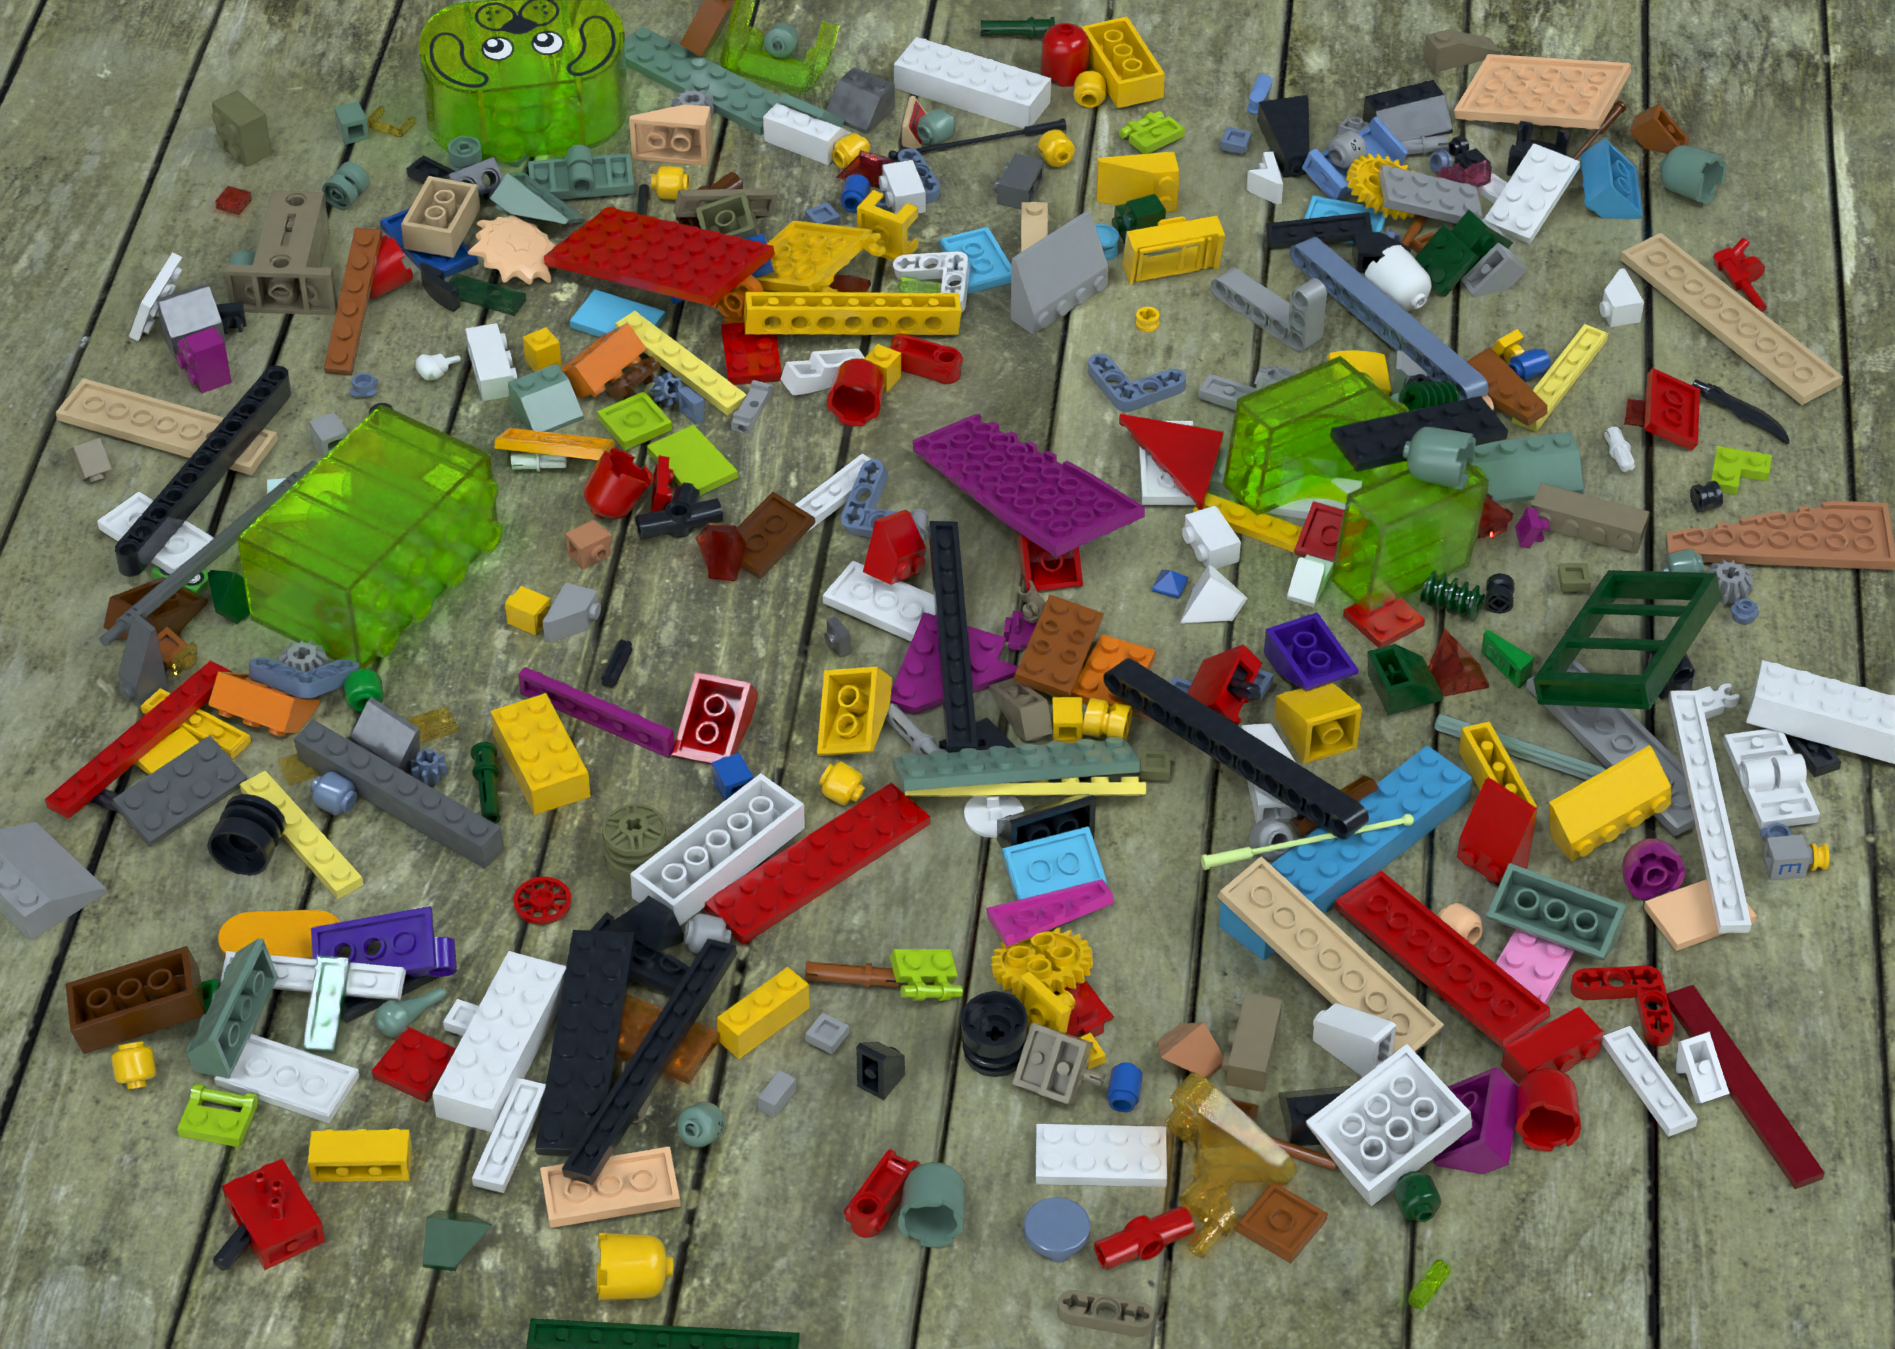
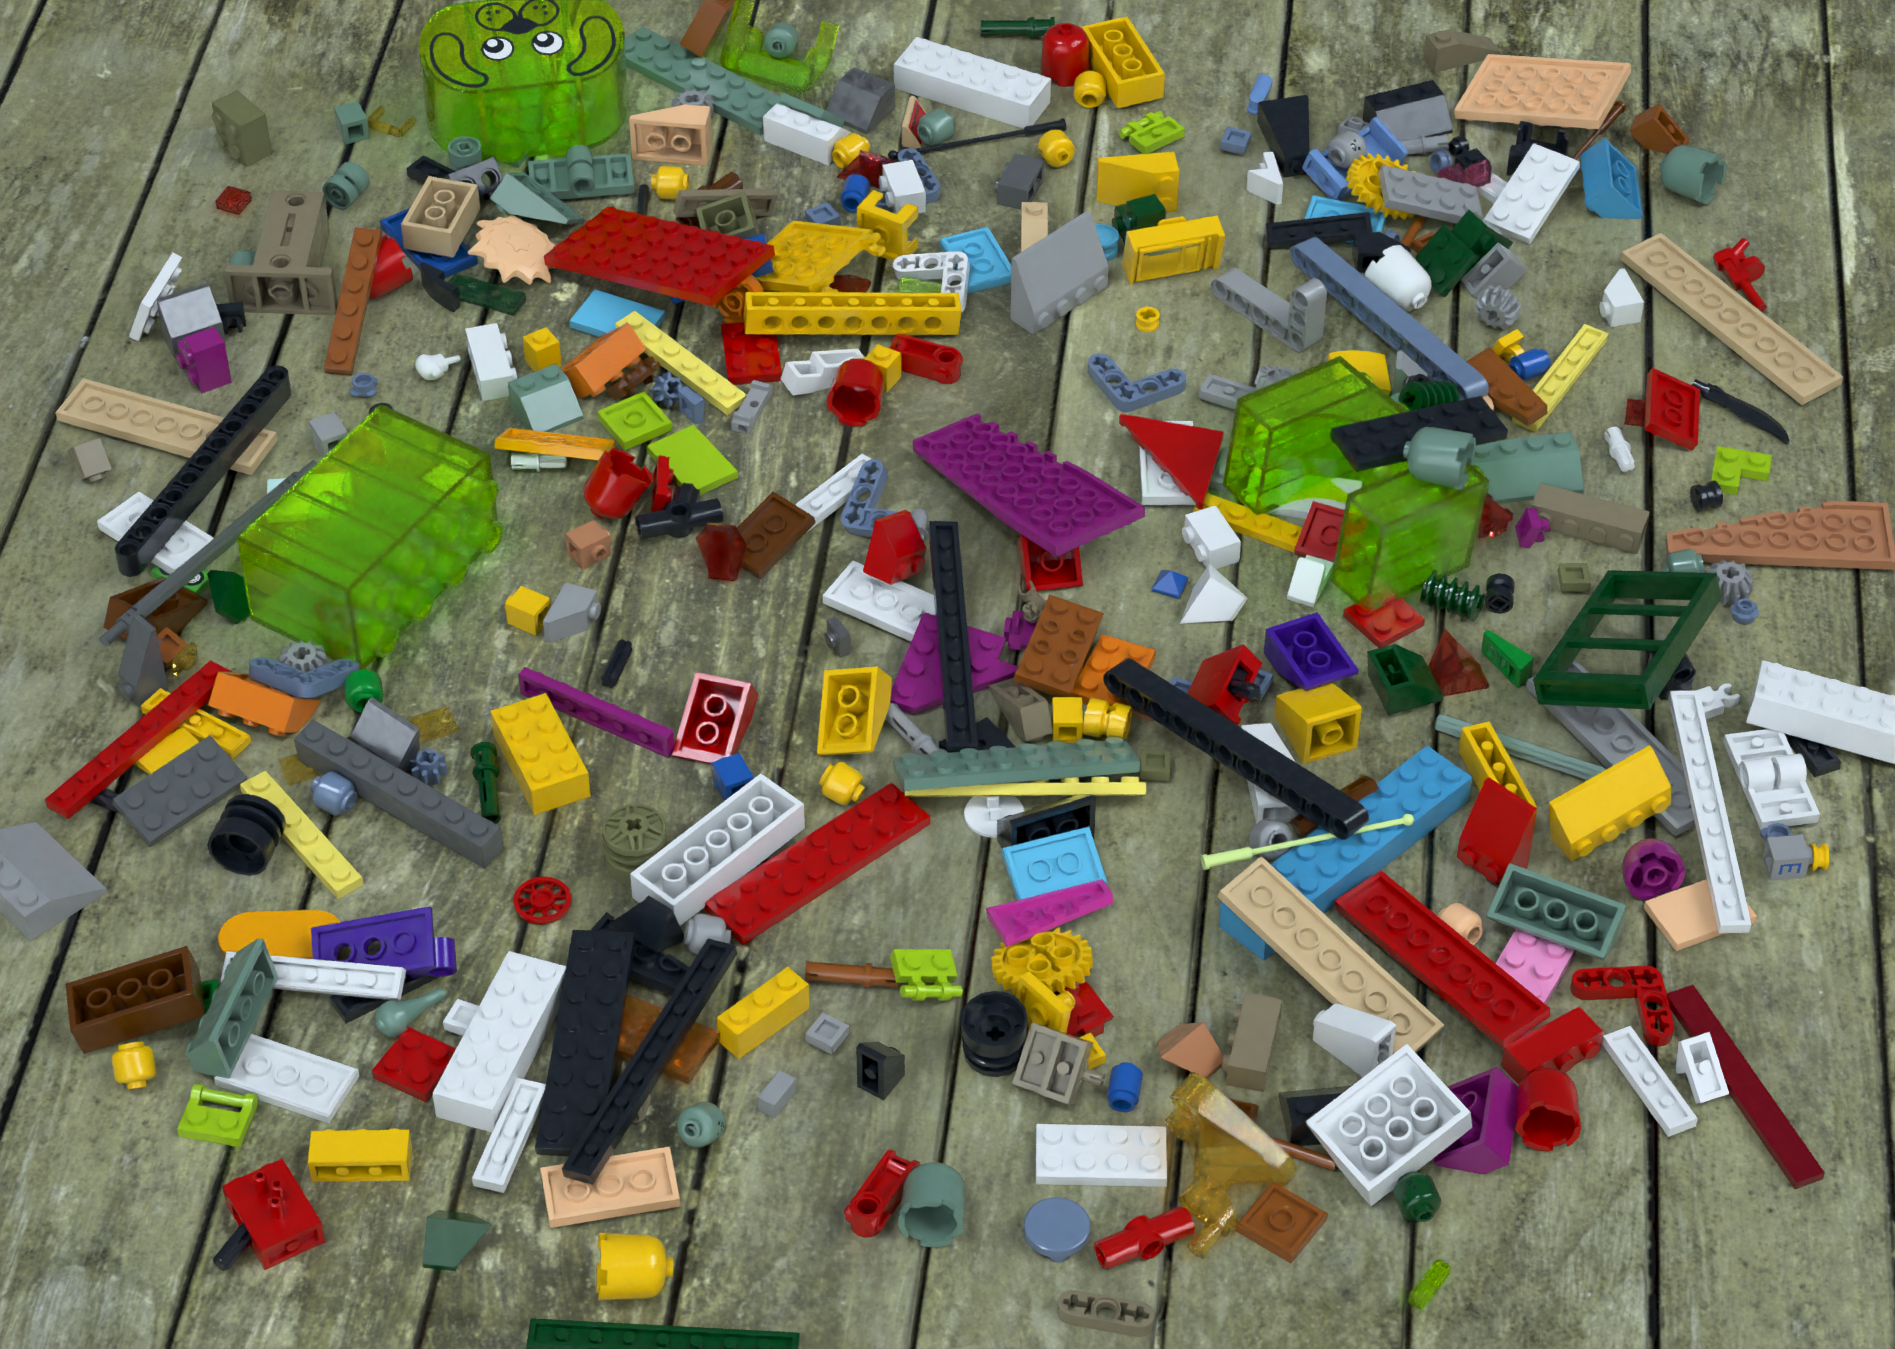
(326, 1004): tile -> none
(1497, 307): none -> light grey gear

